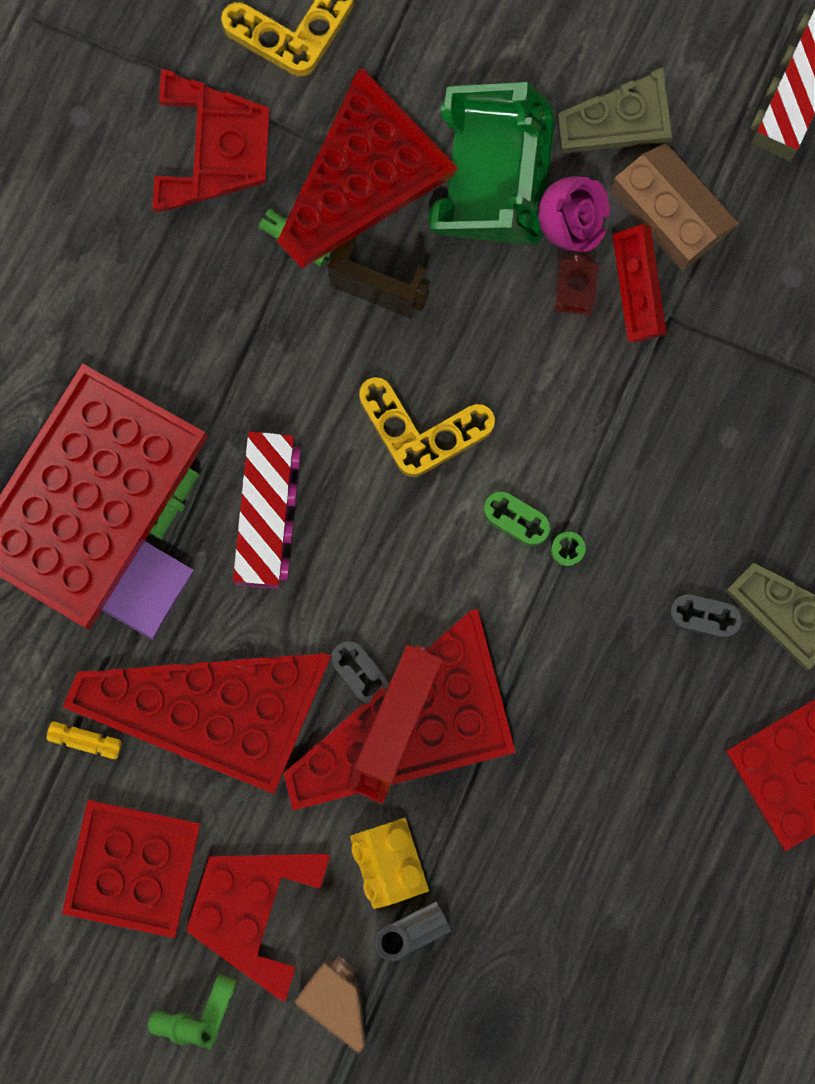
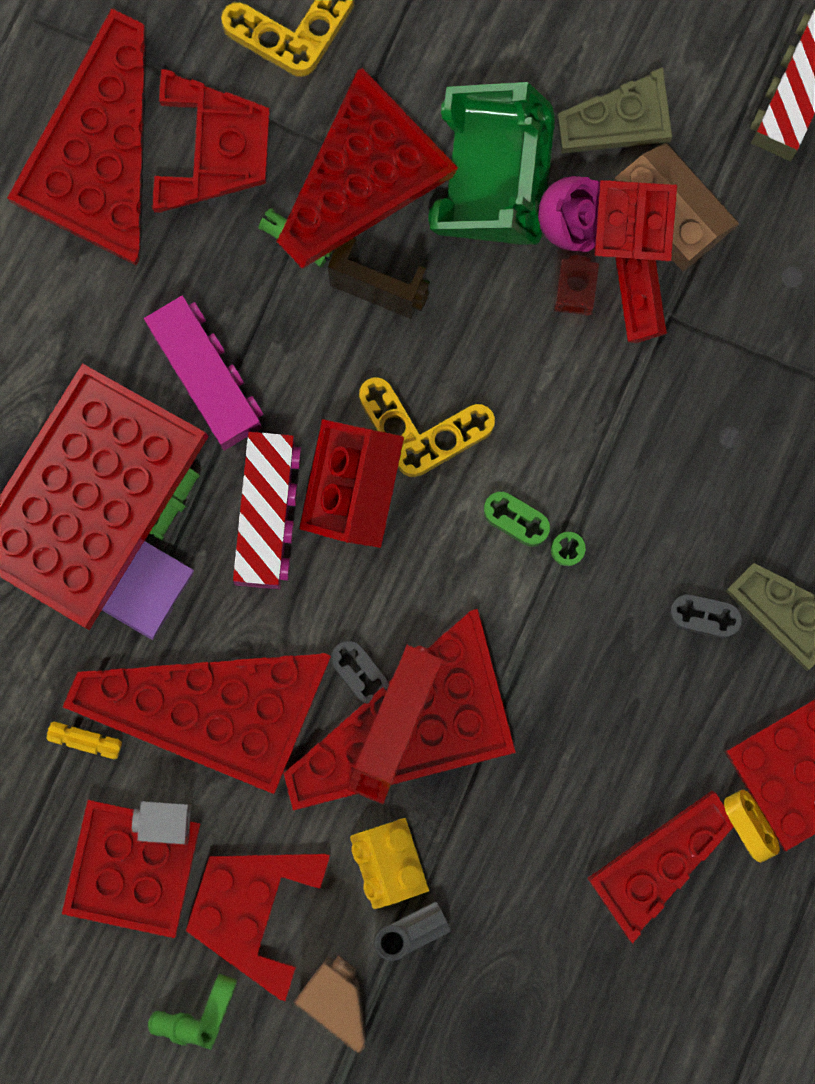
(91, 152): none -> red wing
(162, 822): none -> light grey brick
(203, 372): none -> dark pink brick
(351, 483): none -> red slope
(635, 220): none -> red slope
(655, 867): none -> red wing
(751, 826): none -> yellow beam

